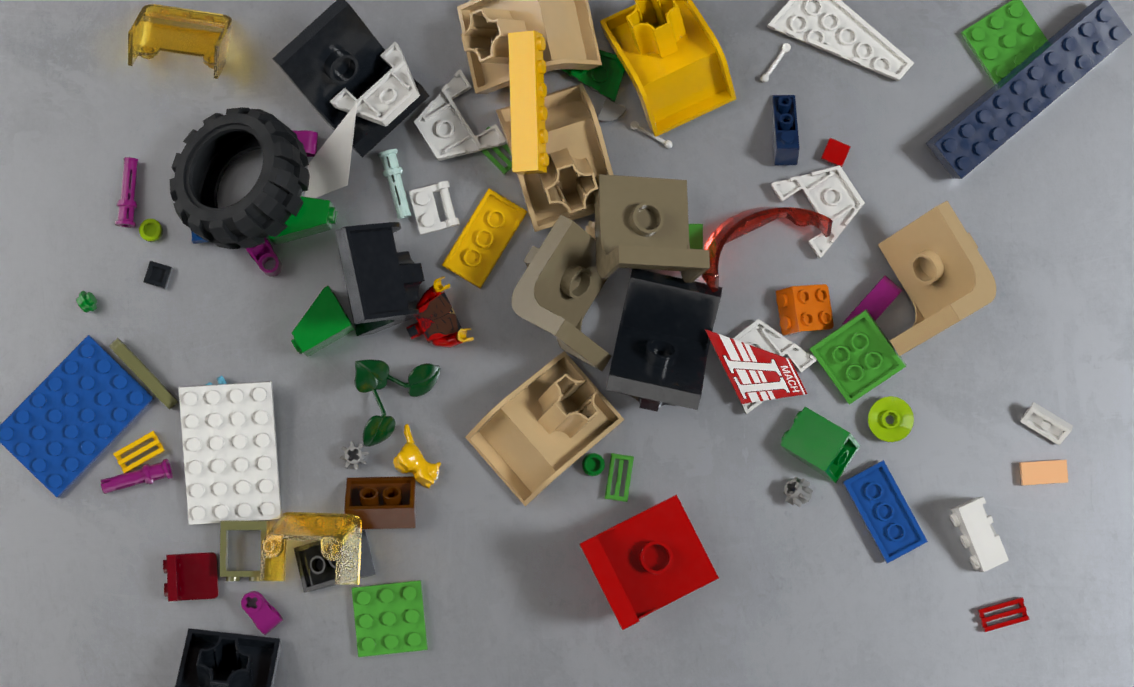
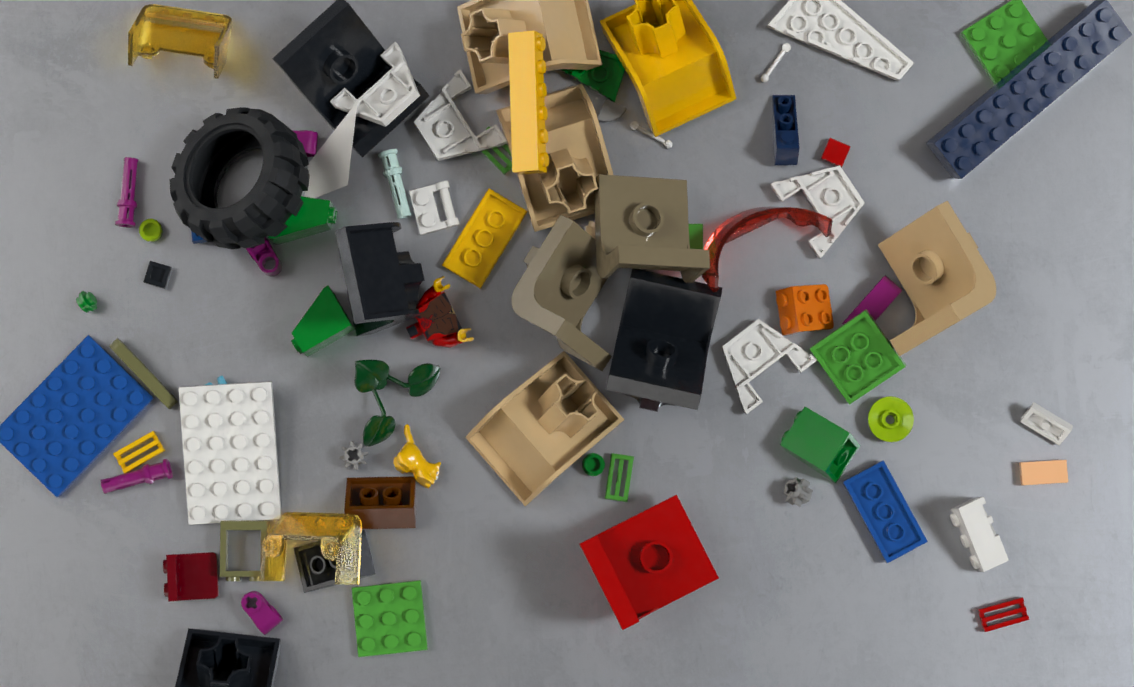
(756, 372): sticker -> none

